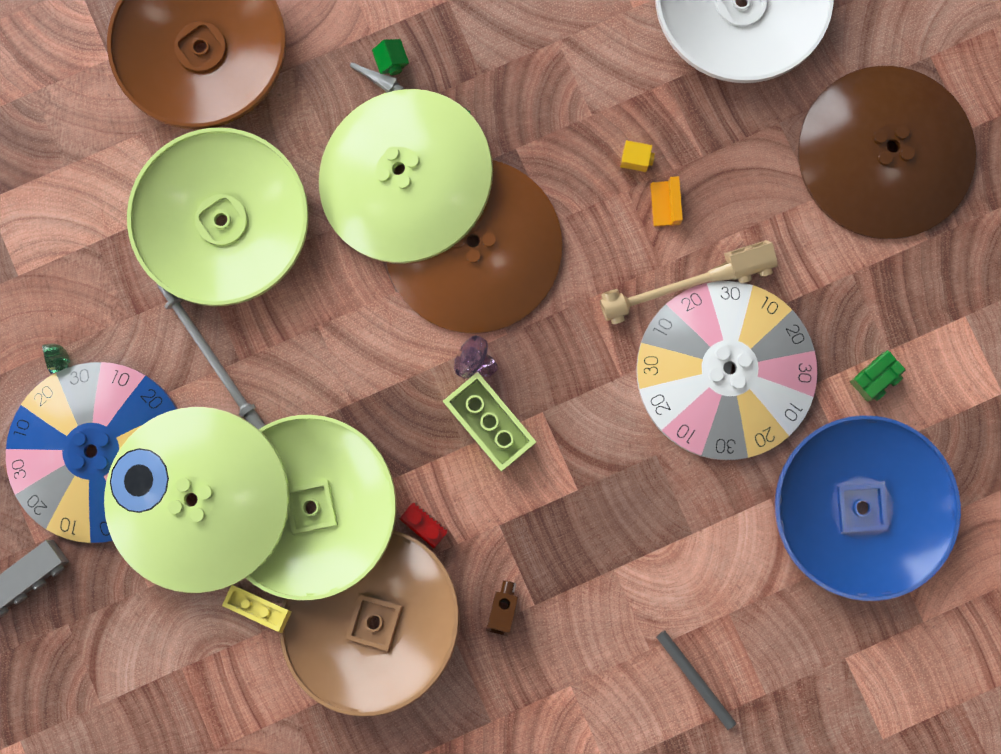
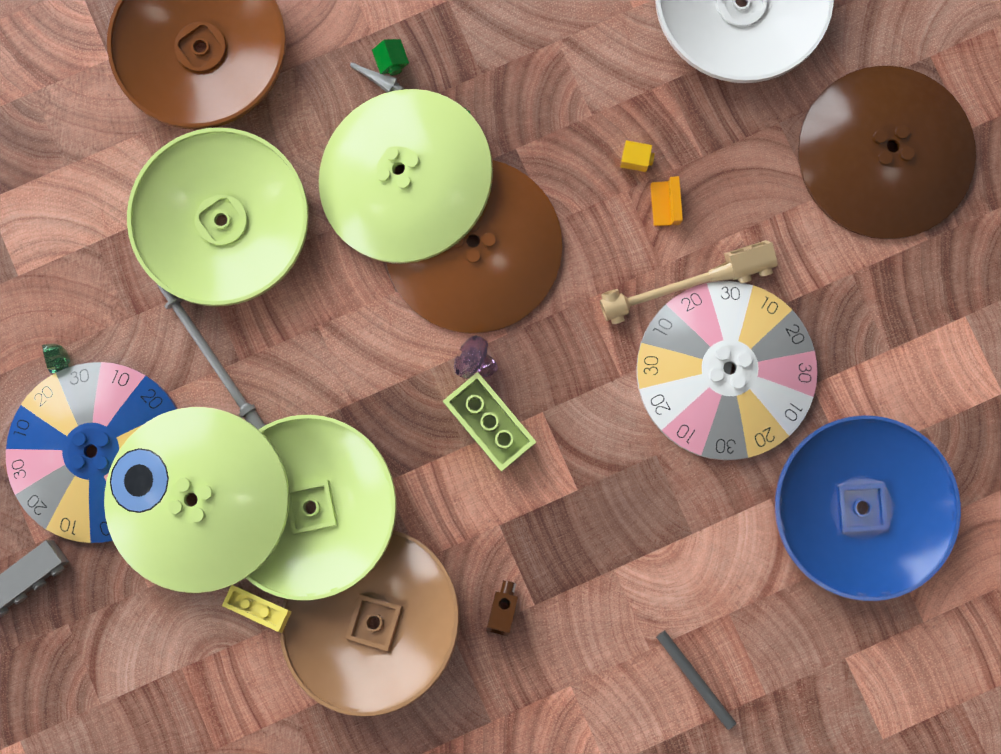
(423, 525): red brick -> none
(878, 376): green brick -> none

